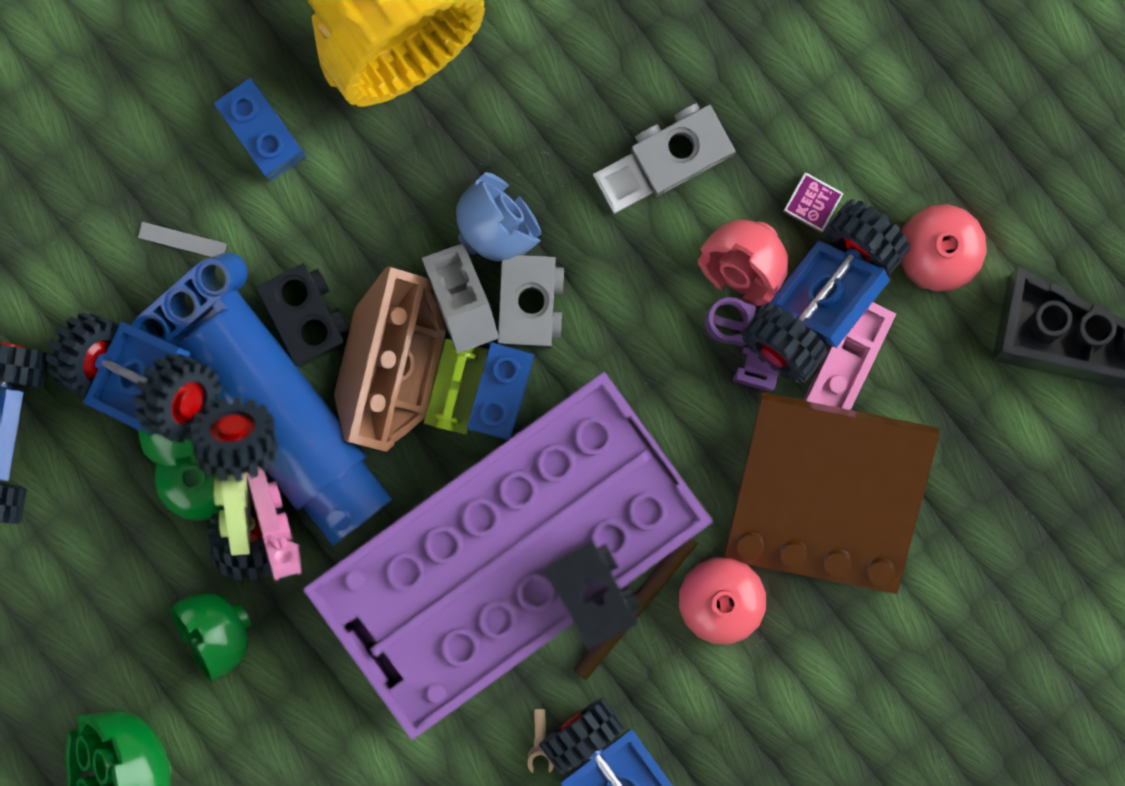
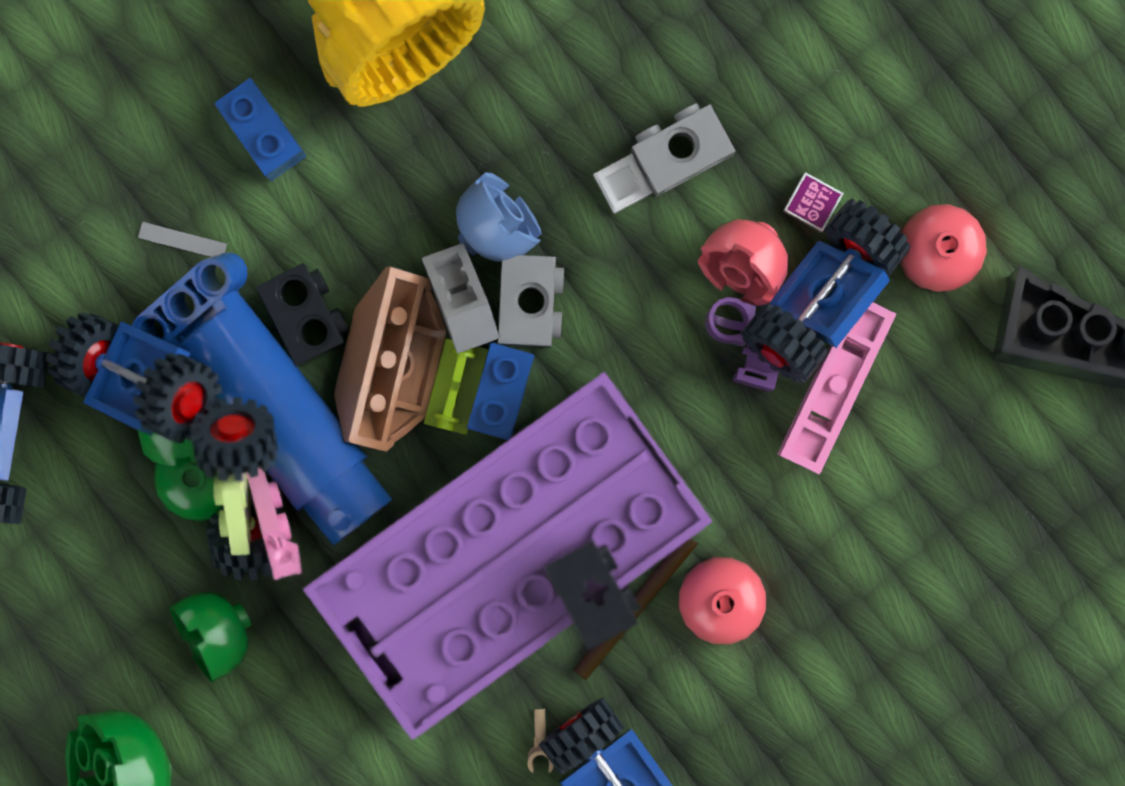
(830, 492): reddish brown plate -> none

